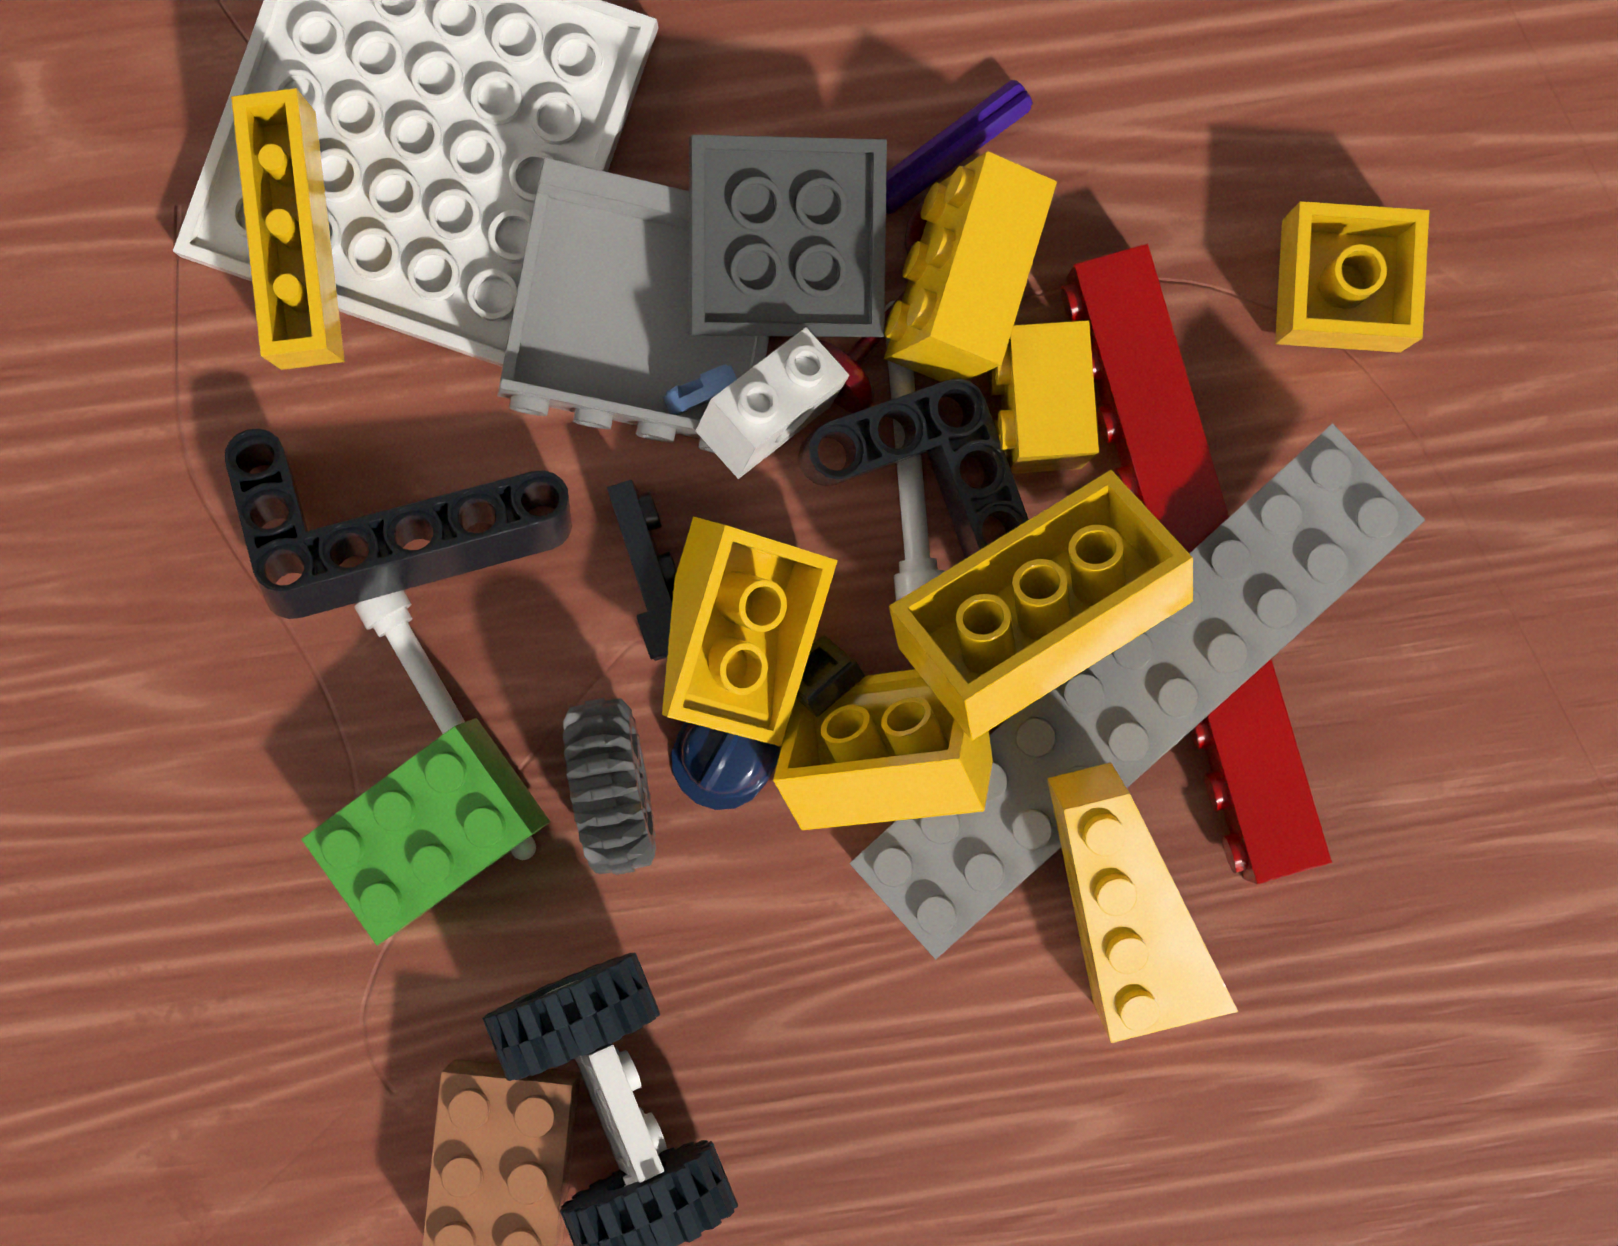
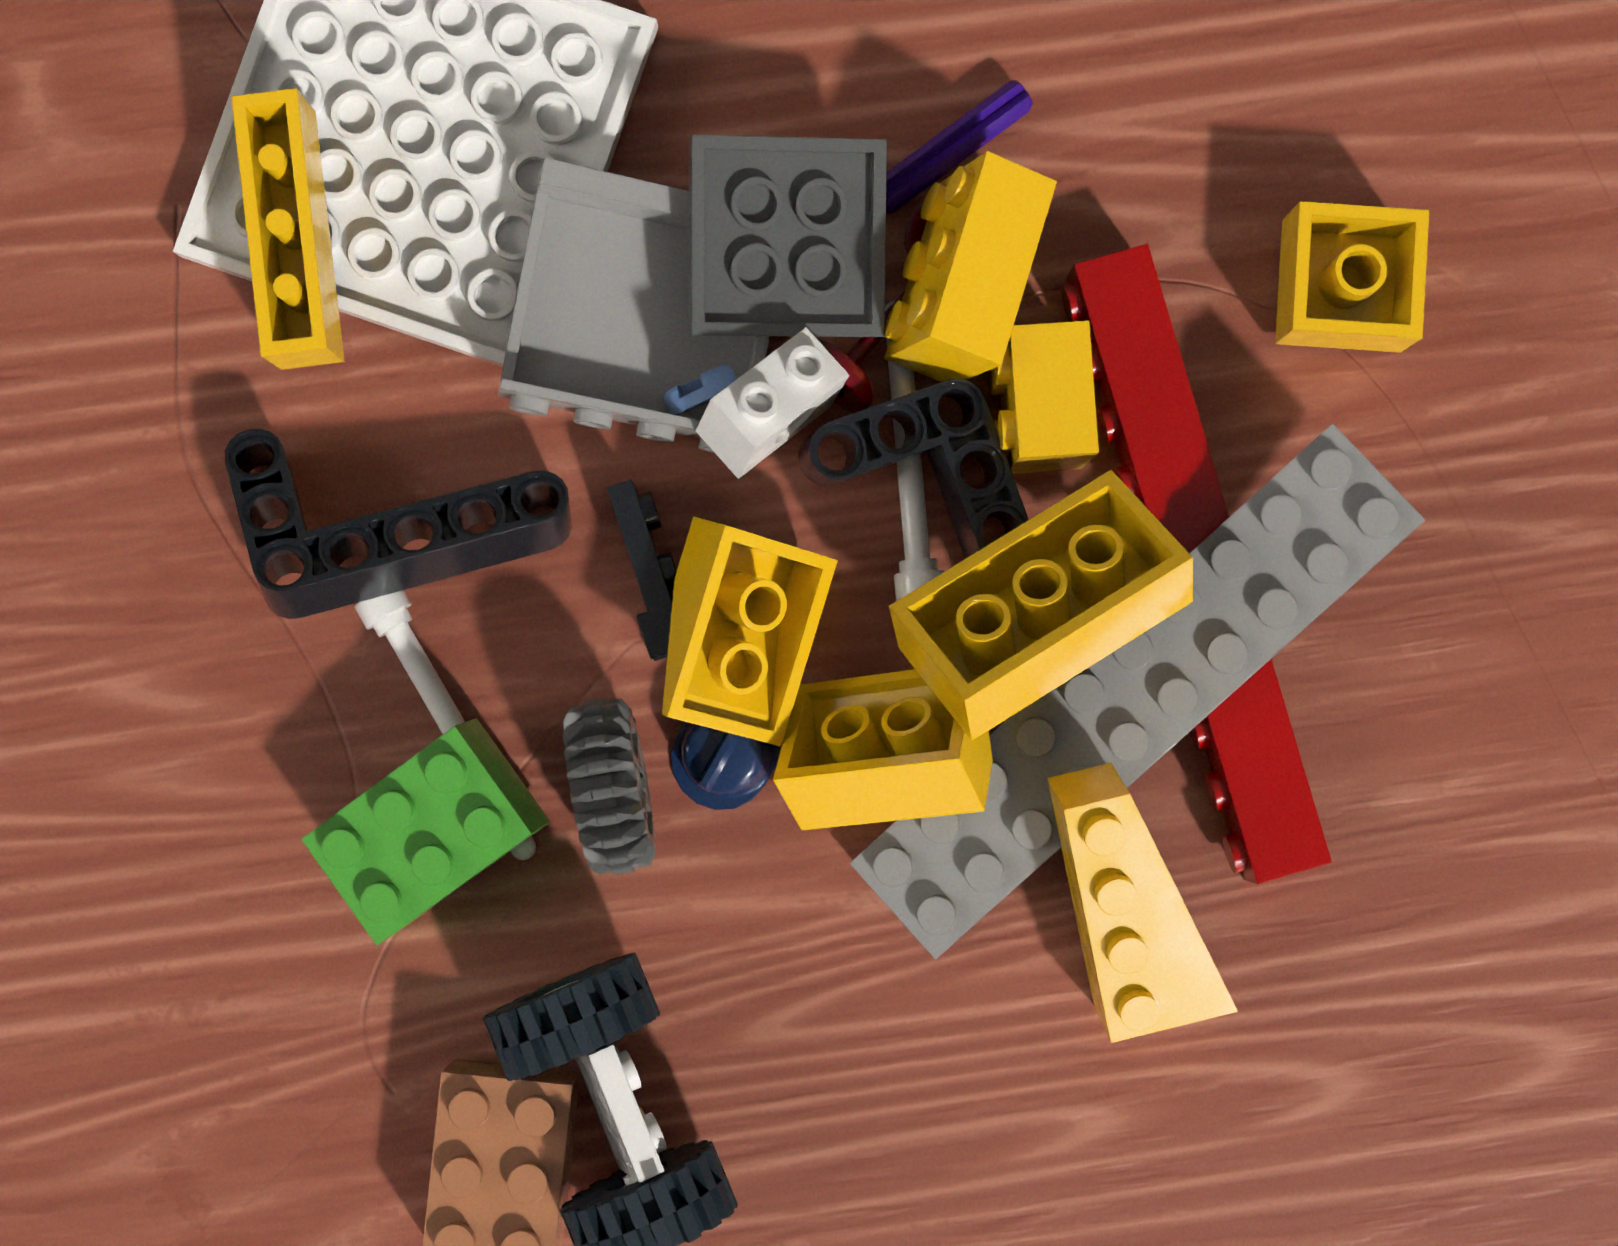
(827, 676): black tile -> none

